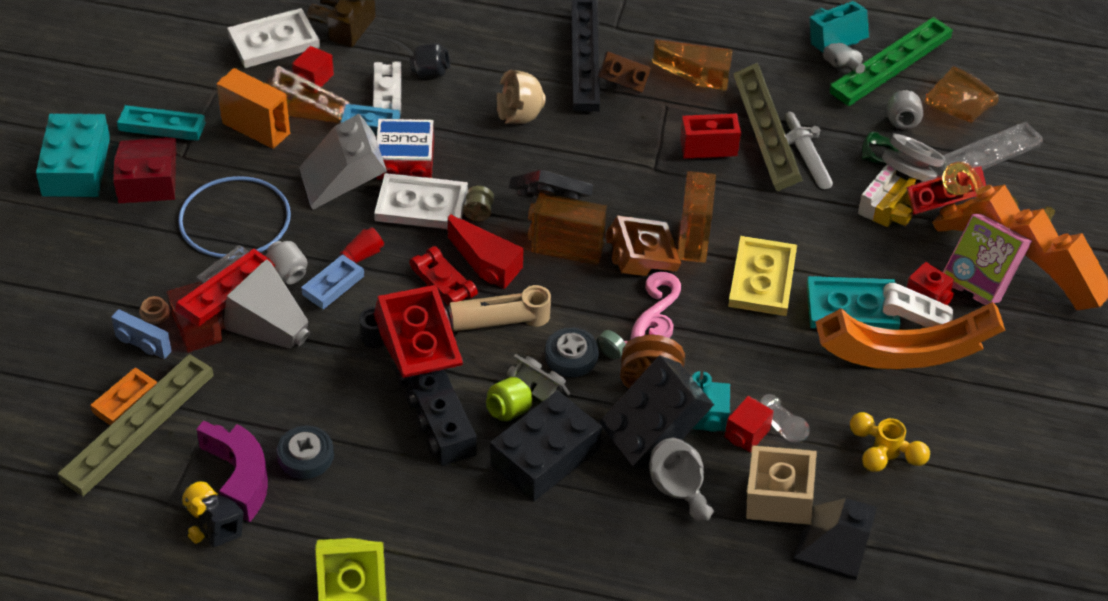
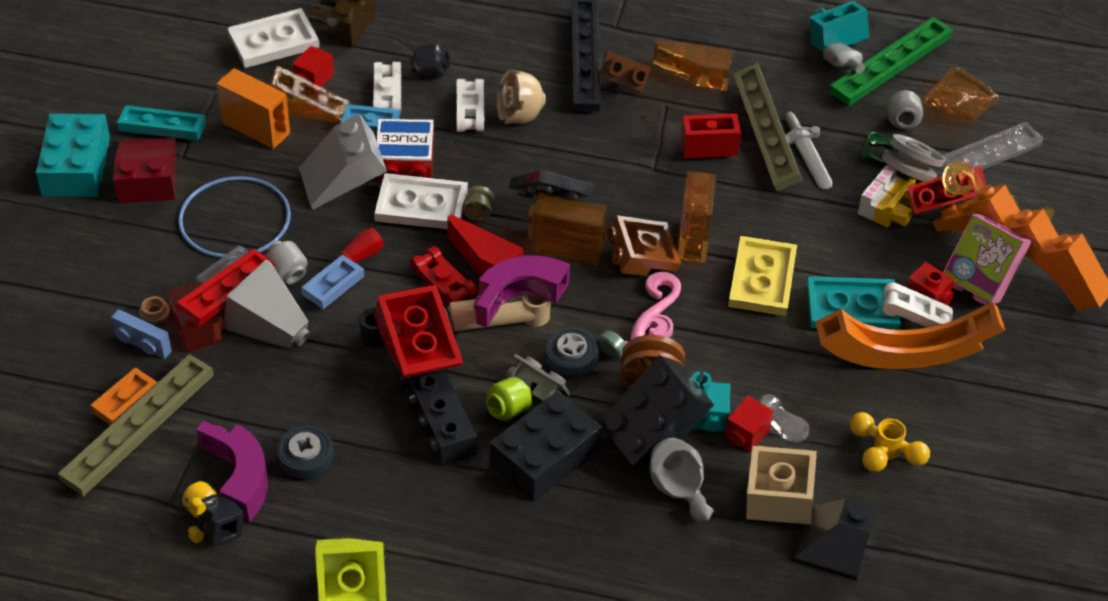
(470, 104): none -> white plate
(518, 277): none -> magenta arch

